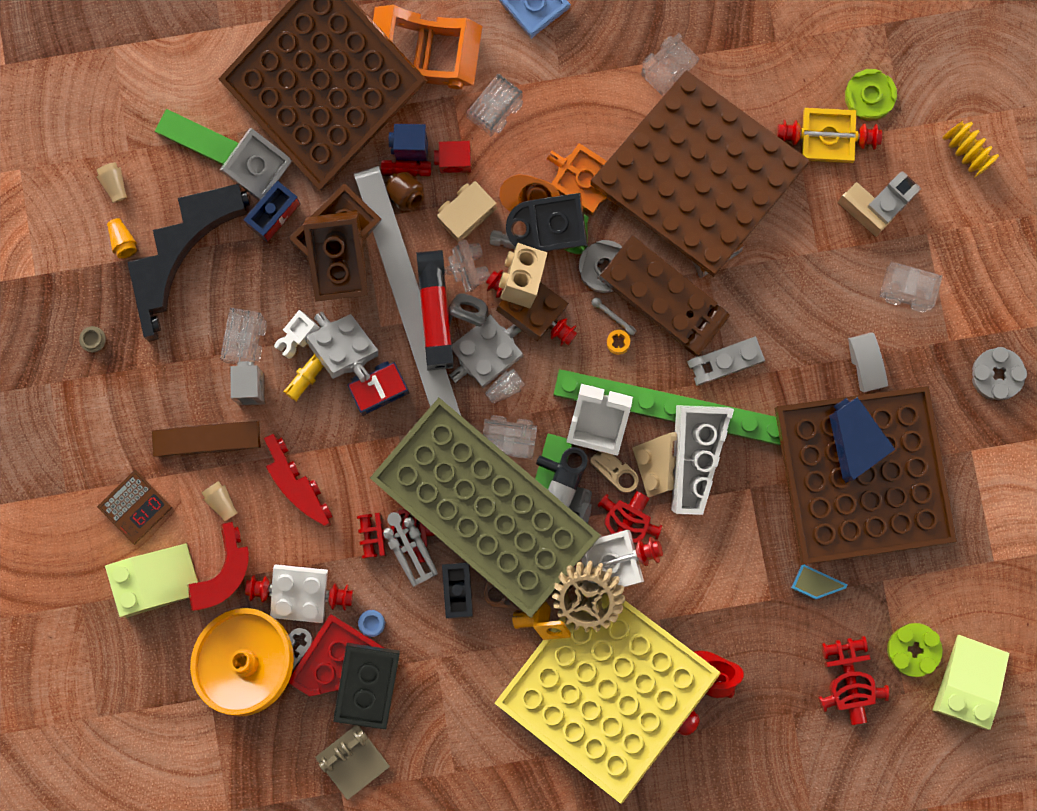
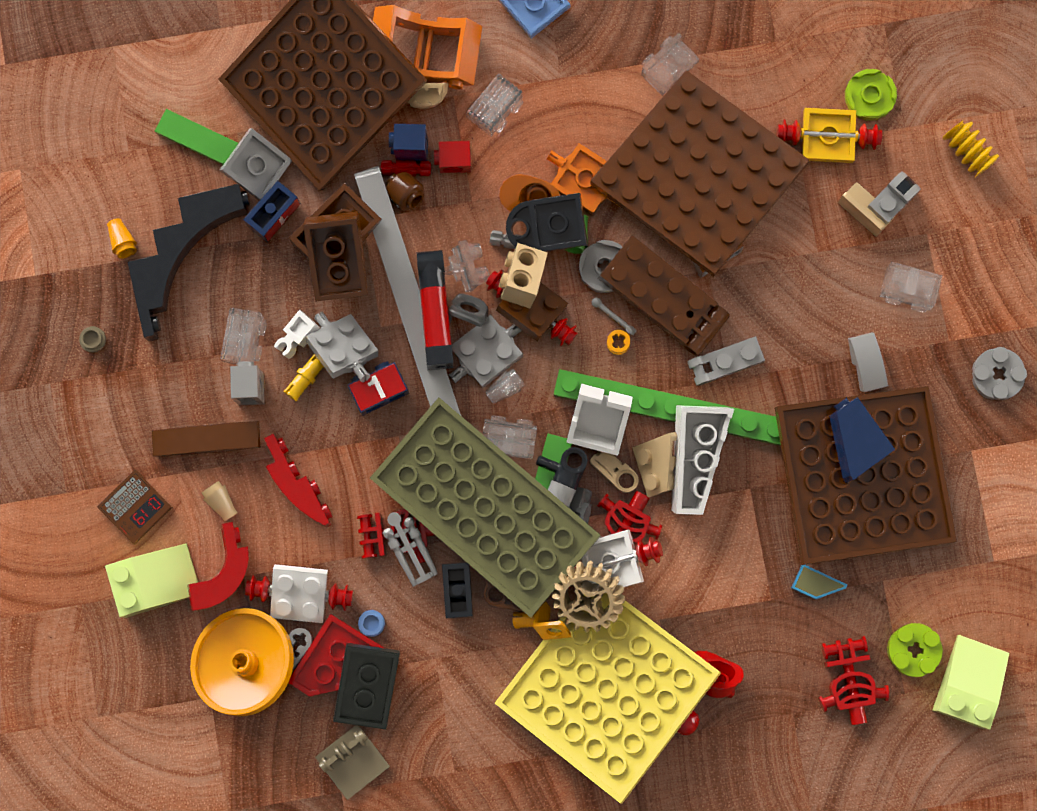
(112, 181): tan cone -> none
(429, 95): none -> tan tile
(466, 211): tan brick -> none

